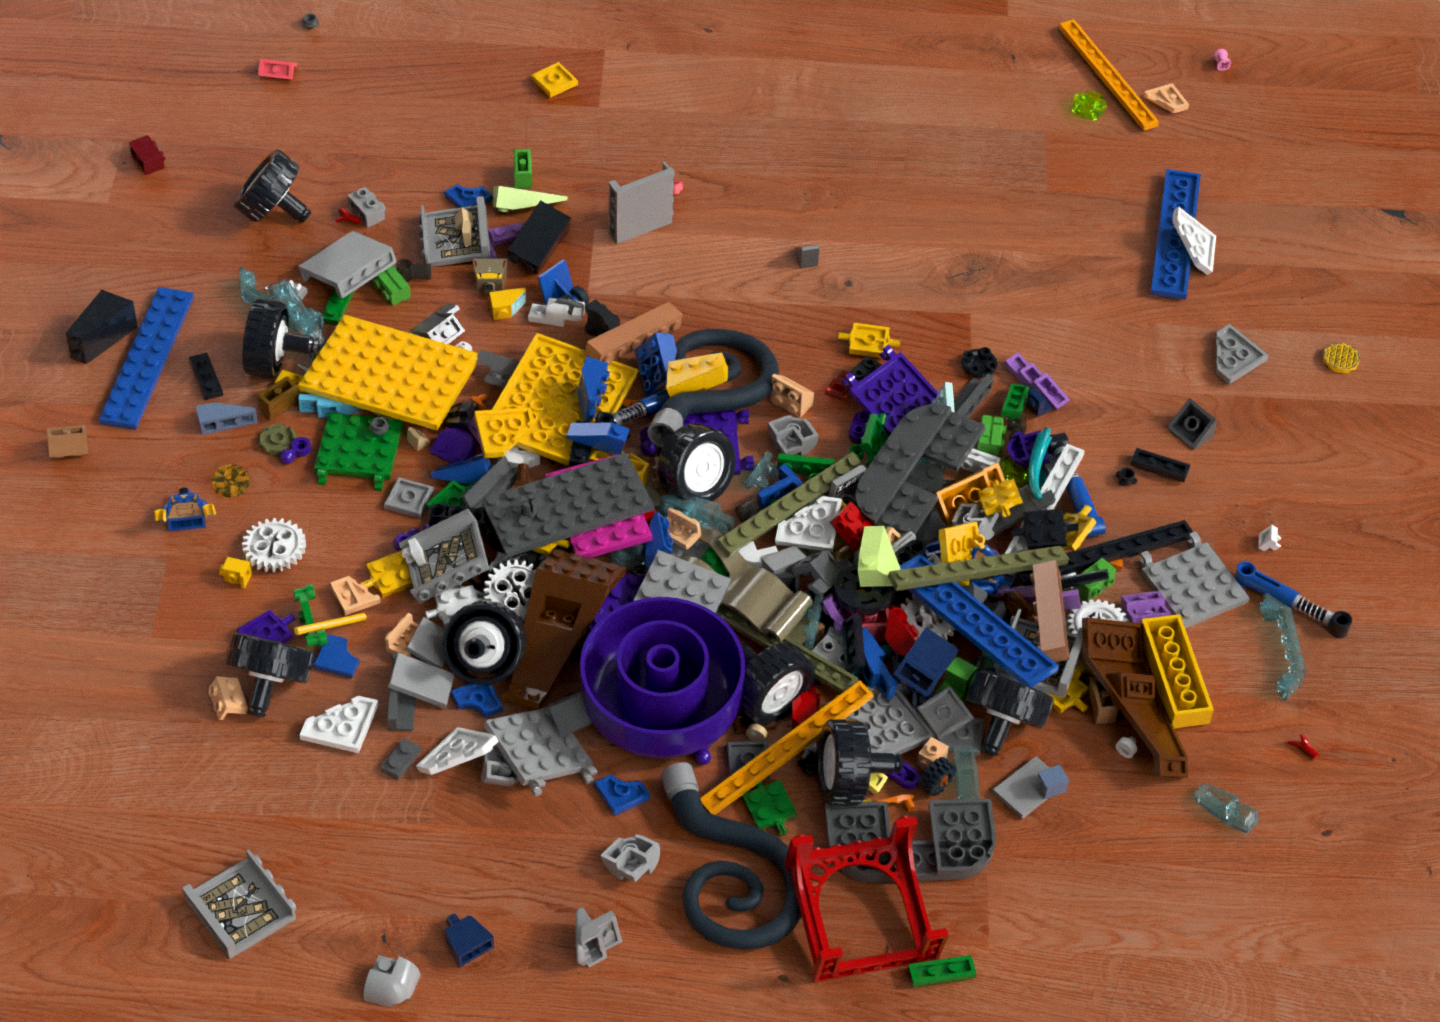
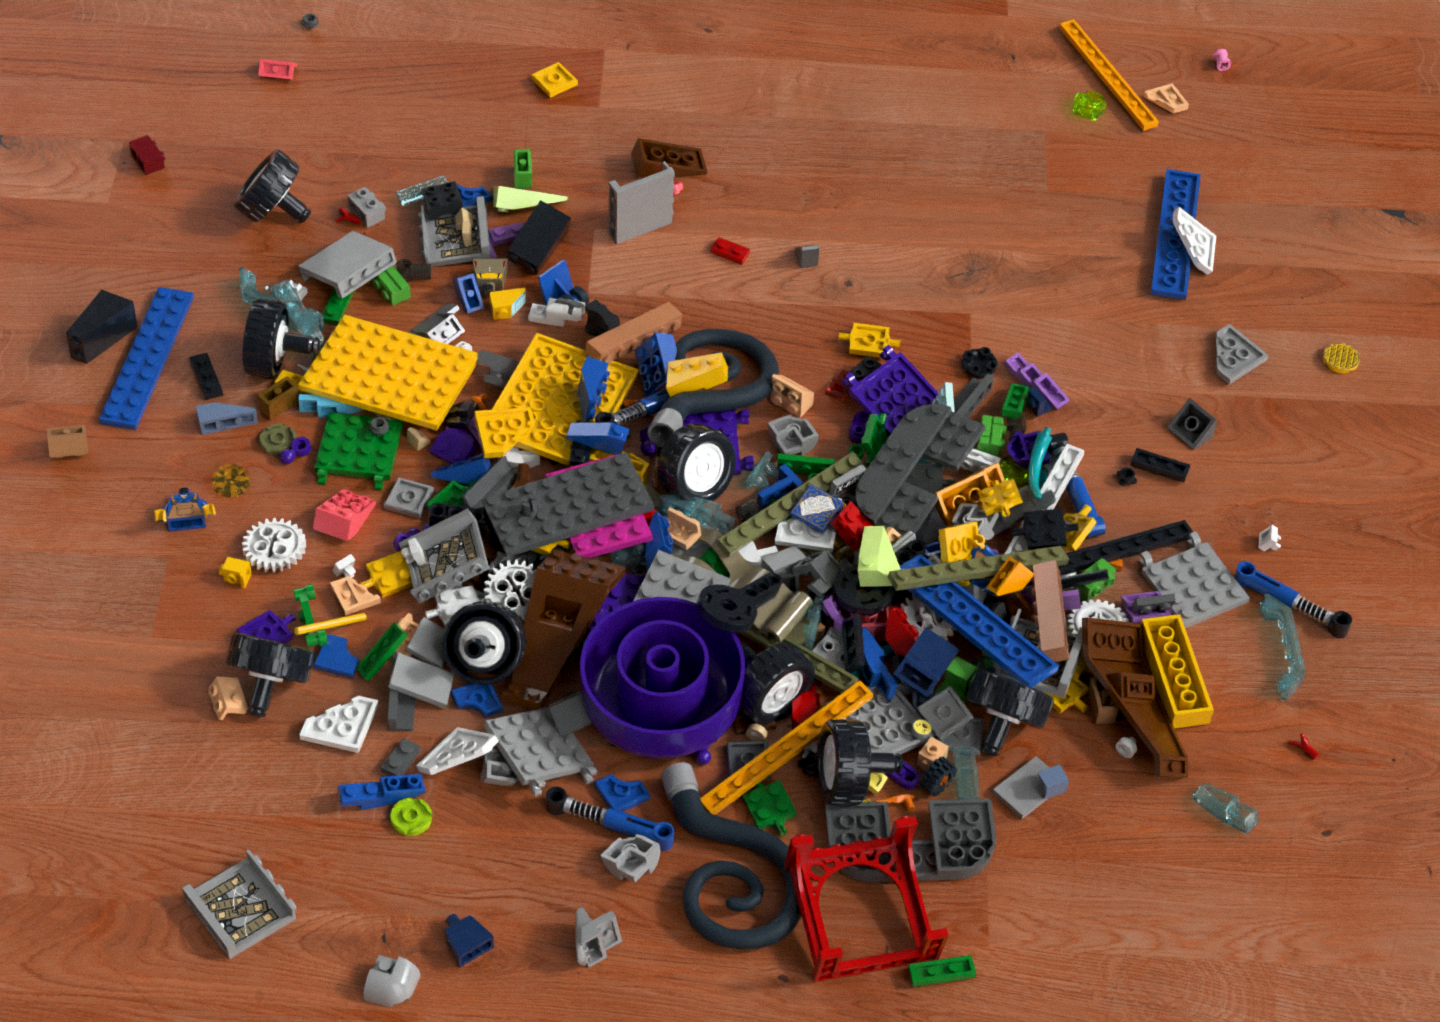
(343, 514): none -> coral slope
(345, 567): none -> white tile
(381, 651): none -> green plate
(382, 793): none -> blue slope
(411, 816): none -> lime tile
(414, 193): none -> clear light blue plate
(442, 199): none -> black brick
(468, 292): none -> blue slope
(610, 818): none -> piece
(650, 155): none -> reddish brown slope
(730, 250): none -> red plate
(737, 608): none -> black beam
(816, 508): none -> tile
(921, 729): none -> tile
(1010, 578): none -> light orange slope
(1147, 604): none -> dark grey plate

